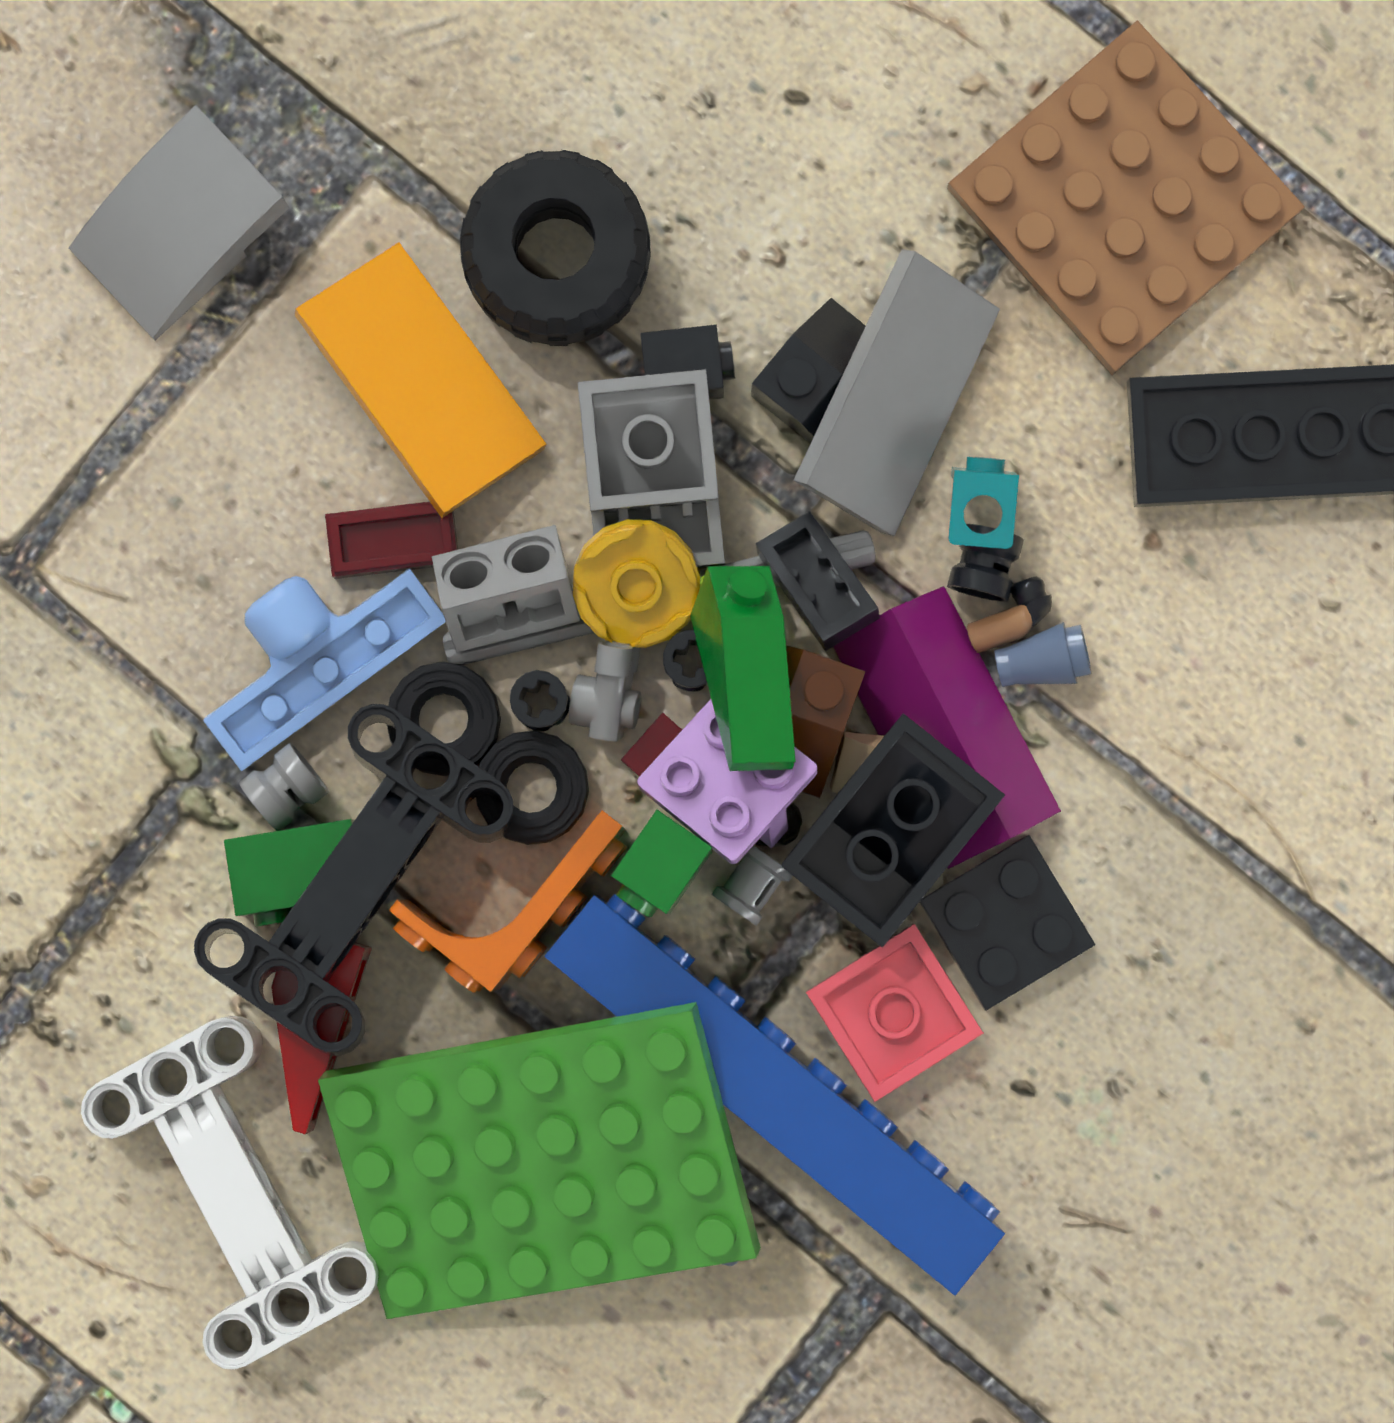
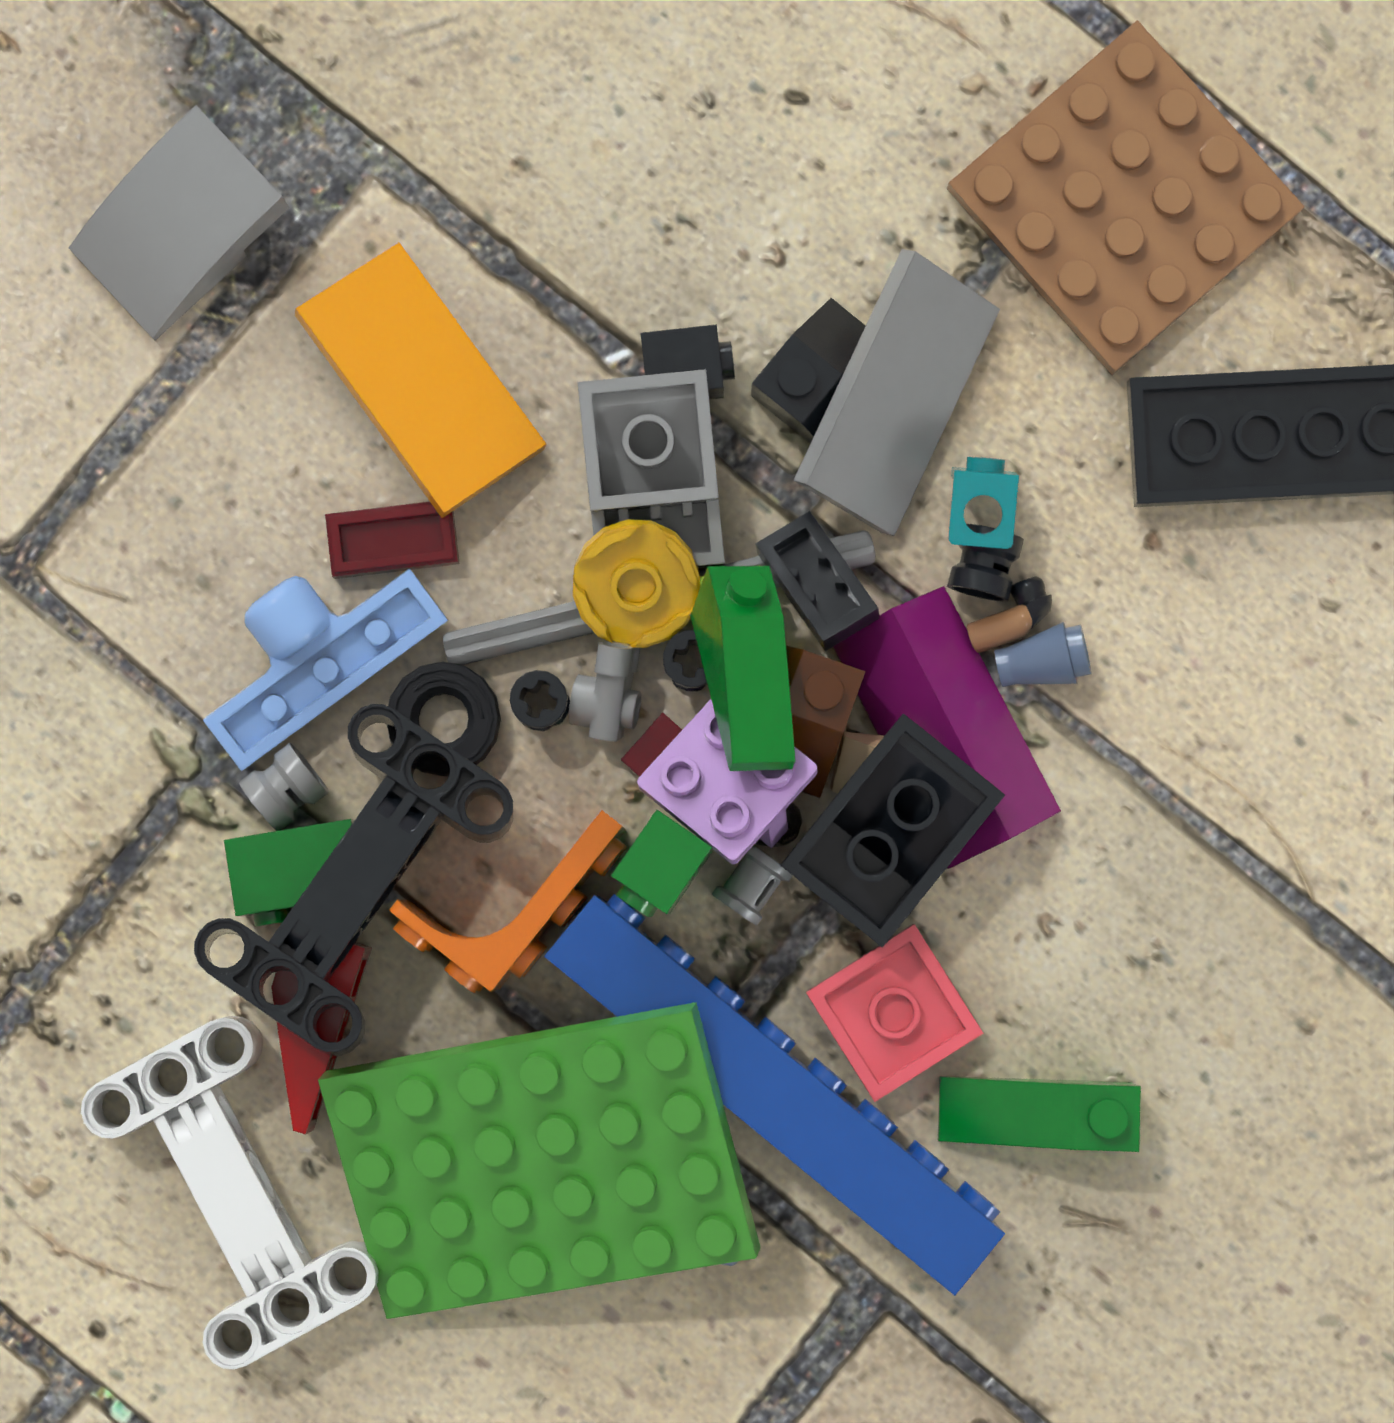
(505, 588): light grey brick -> none
(559, 188): black tyre -> none
(570, 782): black tyre -> none
(1007, 922): black plate -> none
(1040, 1113): none -> green slope

